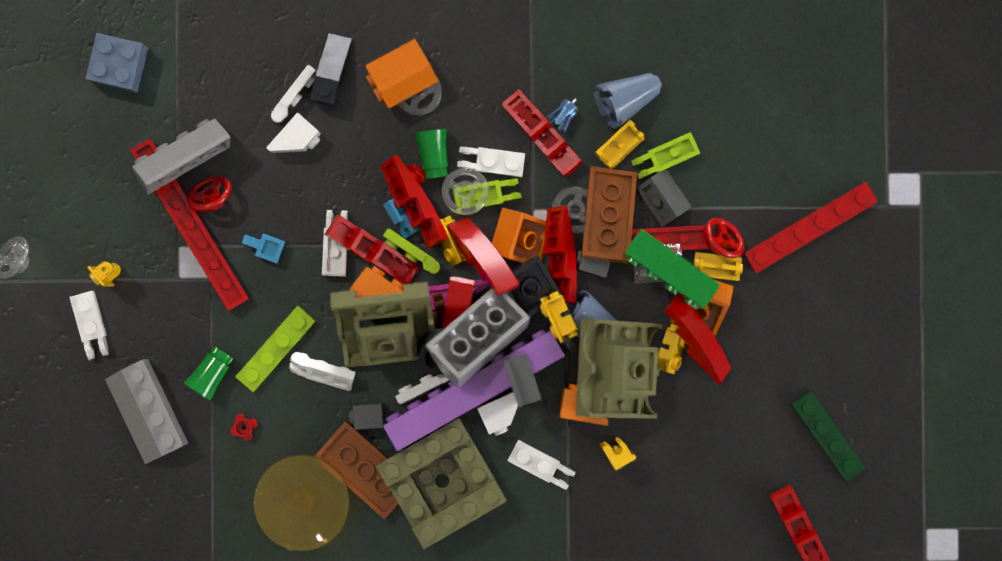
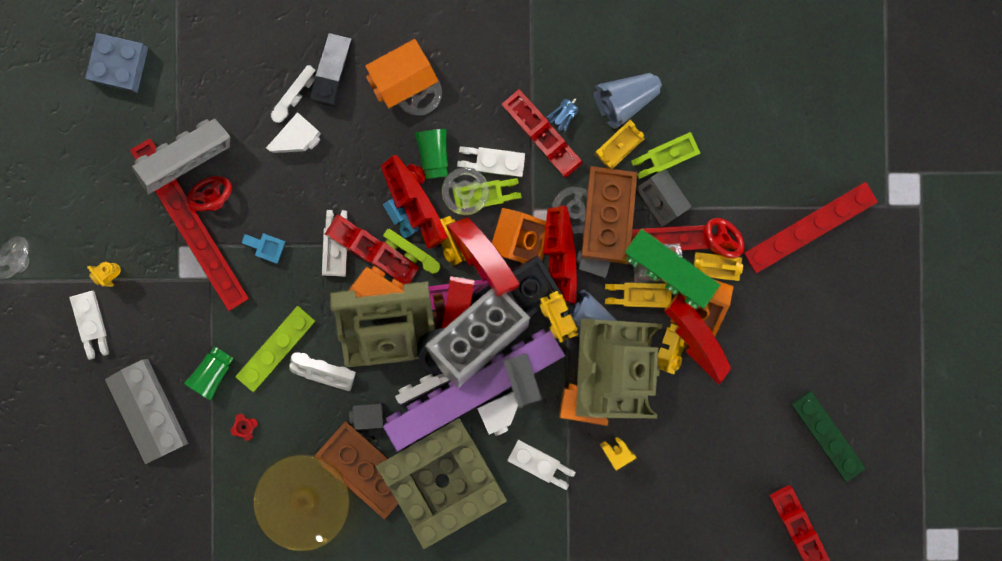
(640, 295): none -> yellow hinge

